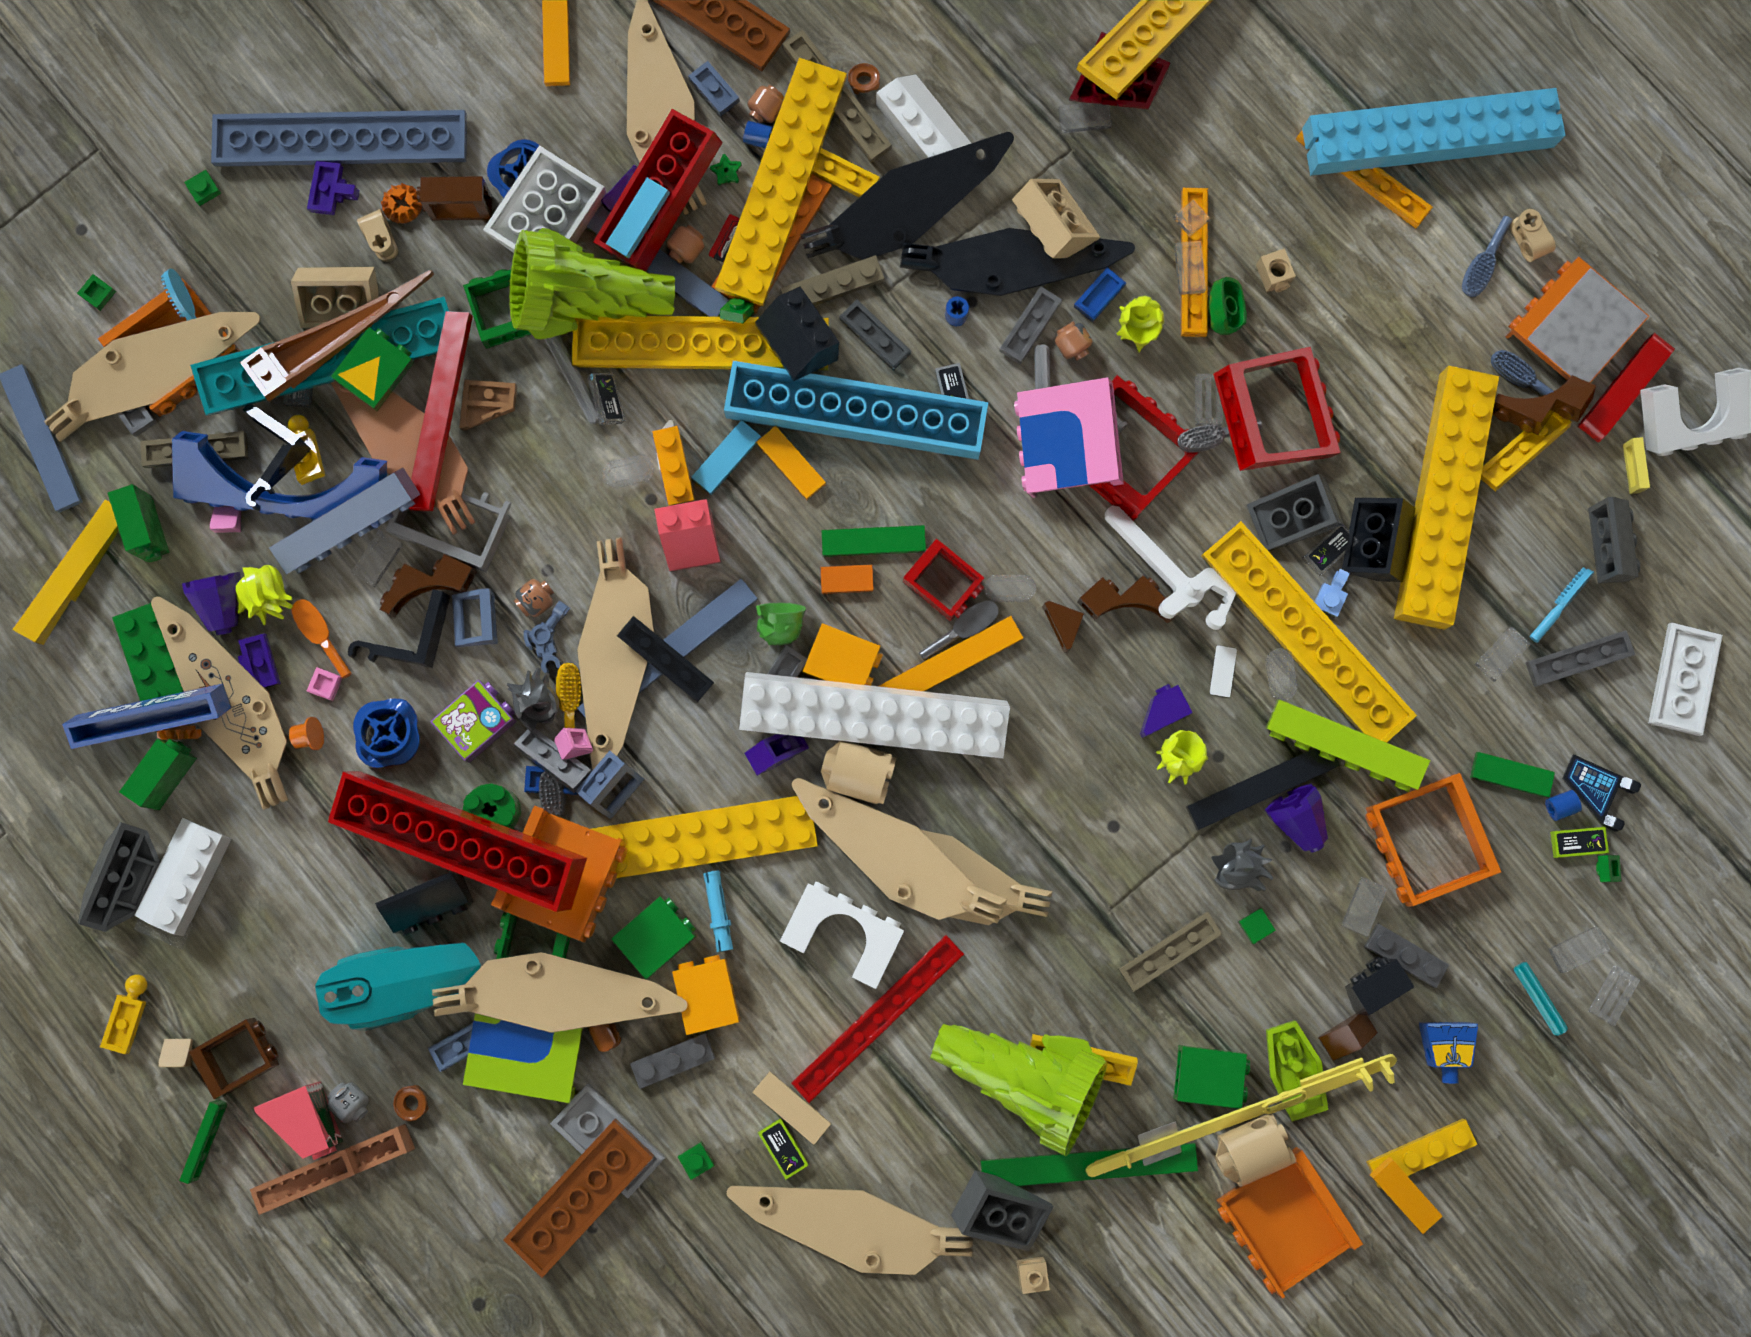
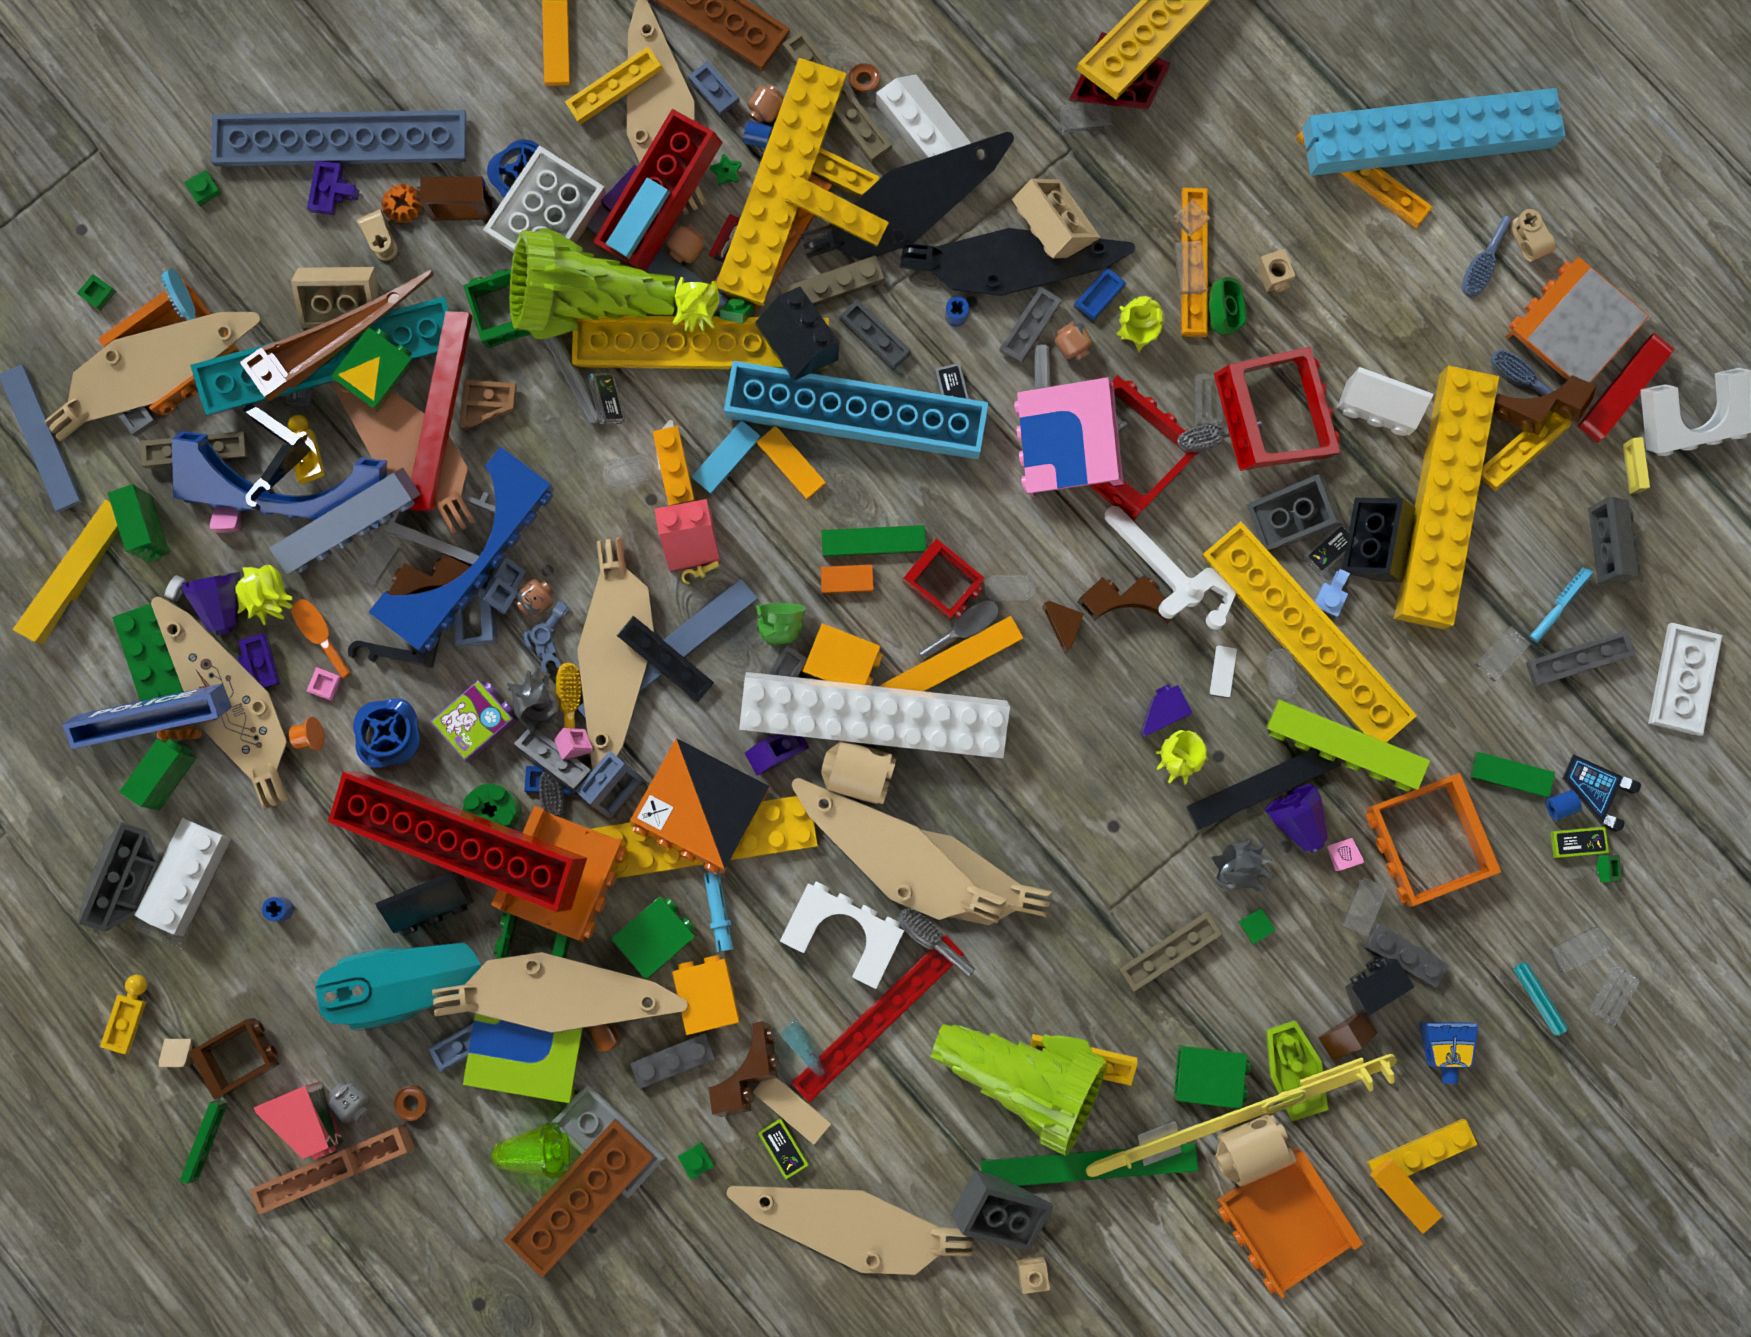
(175, 589): none -> white tile
(270, 903): none -> blue gear
(424, 615): none -> blue arch
(503, 585): none -> sand blue slope
(534, 1152): none -> clear neon green cone
(614, 85): none -> yellow plate
(696, 303): none -> neon yellow hair
(698, 806): none -> panel
(701, 571): none -> light yellow hand
(761, 1064): none -> reddish brown arch
(798, 1040): none -> clear light blue slope
(836, 211): none -> yellow plate
(929, 937): none -> flat silver piece
(1345, 854): none -> bright pink slope
(1384, 402): none -> white slope

